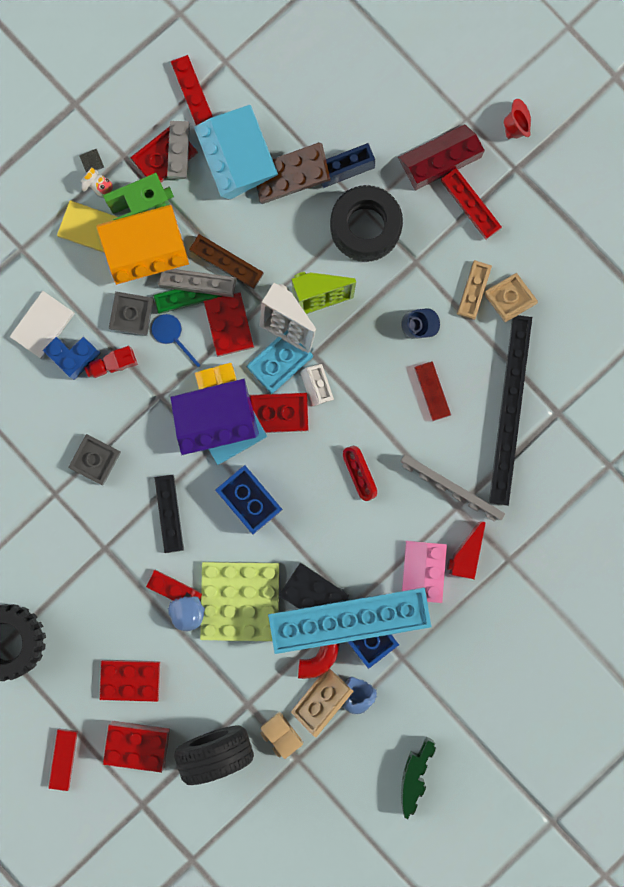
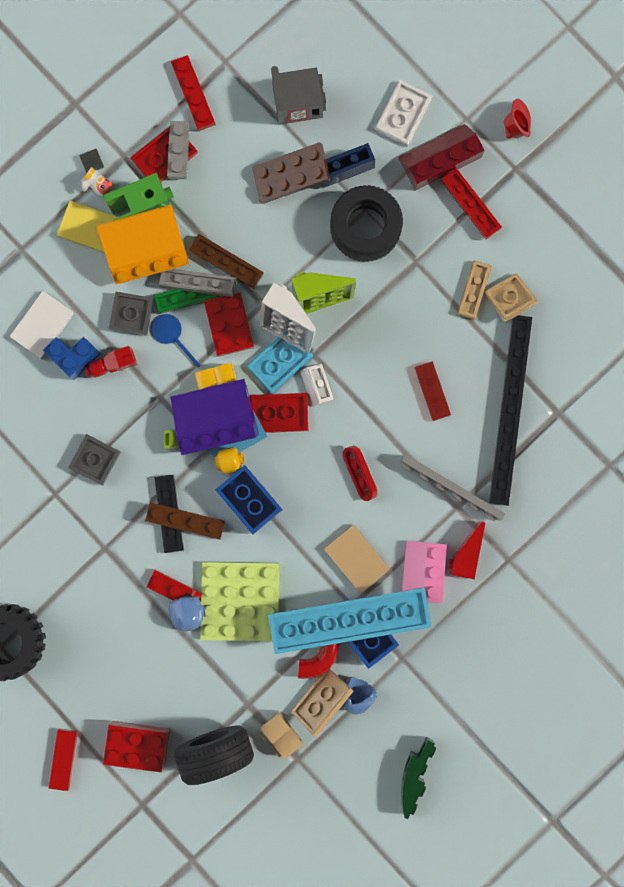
(130, 680): red plate -> none
(170, 439): none -> lime tile
(184, 521): none -> reddish brown plate
(229, 460): none -> yellow head
(236, 151): medium azure slope -> none
(298, 95): none -> dark grey container
(310, 589): black brick -> none
(357, 559): none -> tan tile
(403, 113): none -> white tile
(420, 323): dark blue cap -> none

